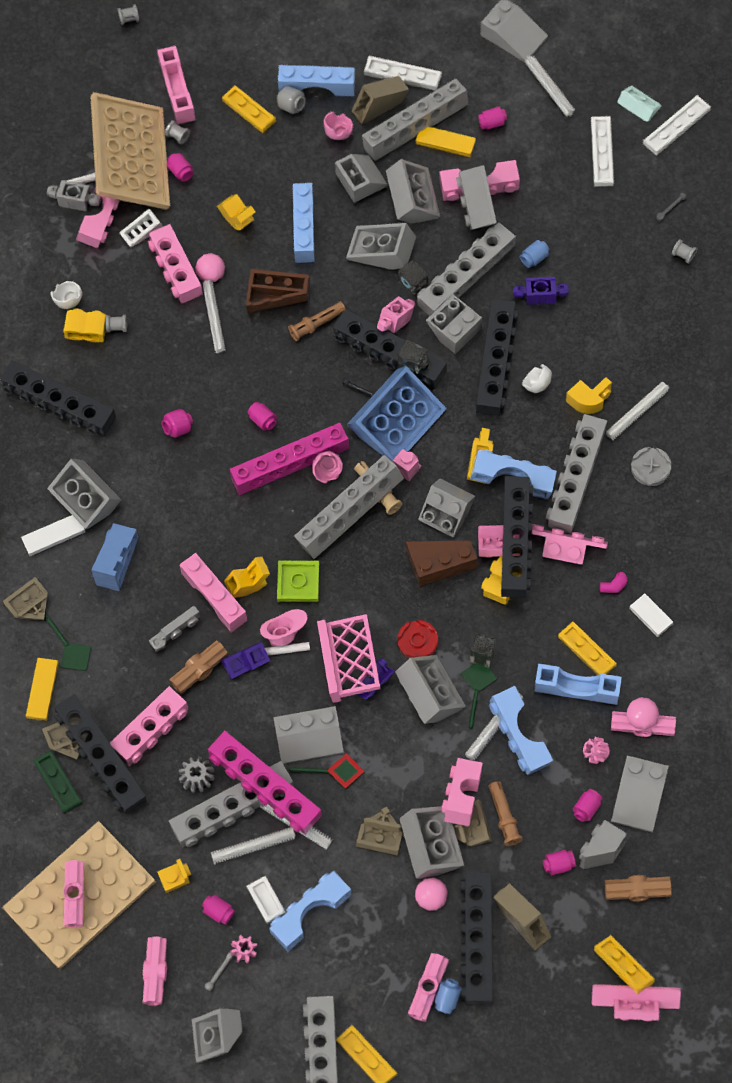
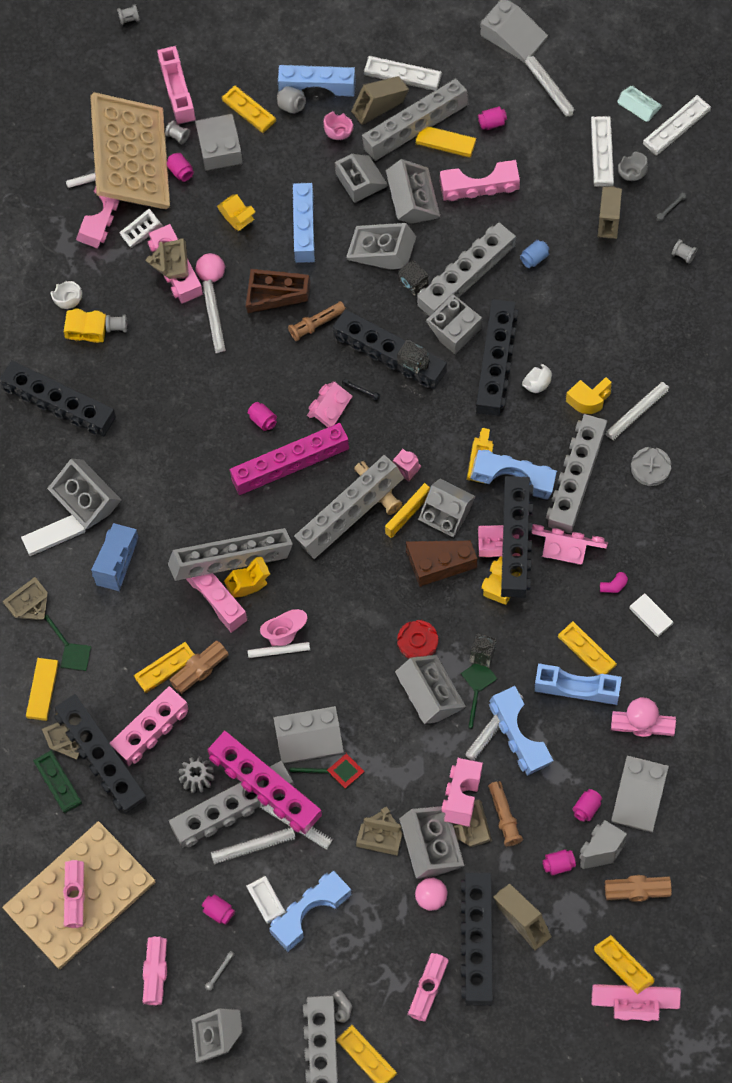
(80, 201): light grey piece -> none
(163, 667): none -> yellow tile
(170, 259): none -> dark tan slope
(174, 876): yellow bracket -> none
(175, 628): light grey hinge -> none
(177, 423): dark pink head -> none
(219, 142): none -> light grey slope
(229, 554): none -> light grey brick
(245, 660): dark purple slope -> none
(247, 953): bright pink gear -> none
(298, 581): lime plate -> none
(327, 466): bright pink hair -> none
(329, 404): none -> bright pink bracket
(332, 664): bright pink fence -> none
(344, 1008): none -> light grey arm
(384, 675): dark purple hinge -> none
(396, 314): bright pink piece -> none
(397, 414): medium blue slope -> none
(407, 511): none -> yellow tile
(447, 996): medium blue brick -> none
(476, 198): light grey slope -> none
(542, 283): dark purple piece -> none
(596, 750): bright pink gear -> none
(609, 212): none -> dark tan slope
(633, 167): none -> light grey hair

